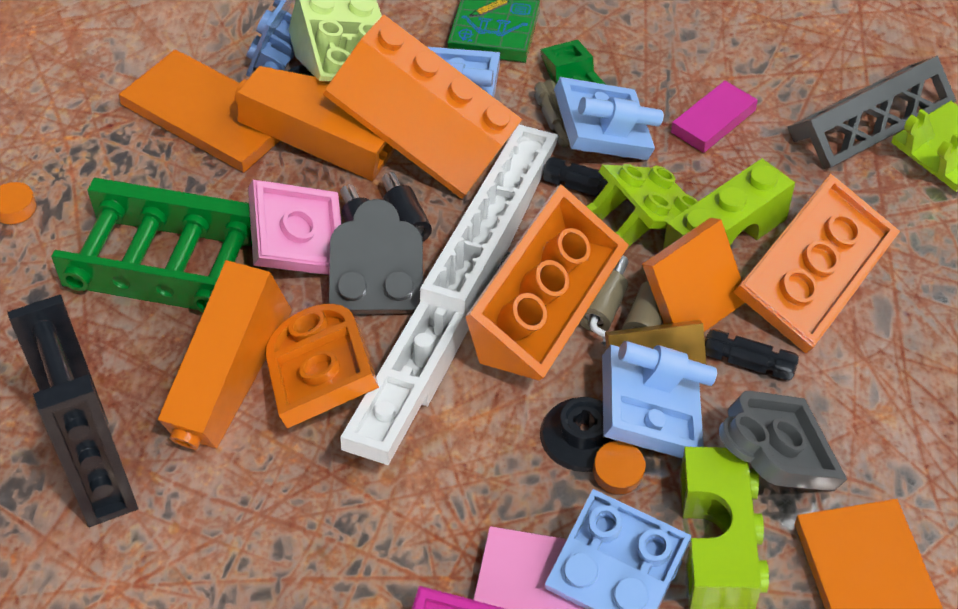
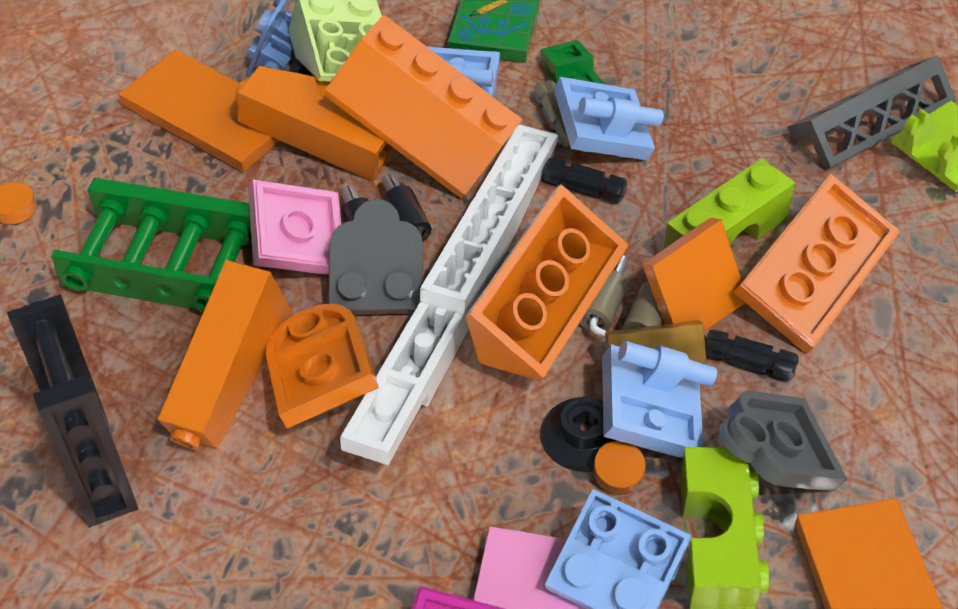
(649, 190): lime plate -> none
(714, 116): dark pink tile -> none

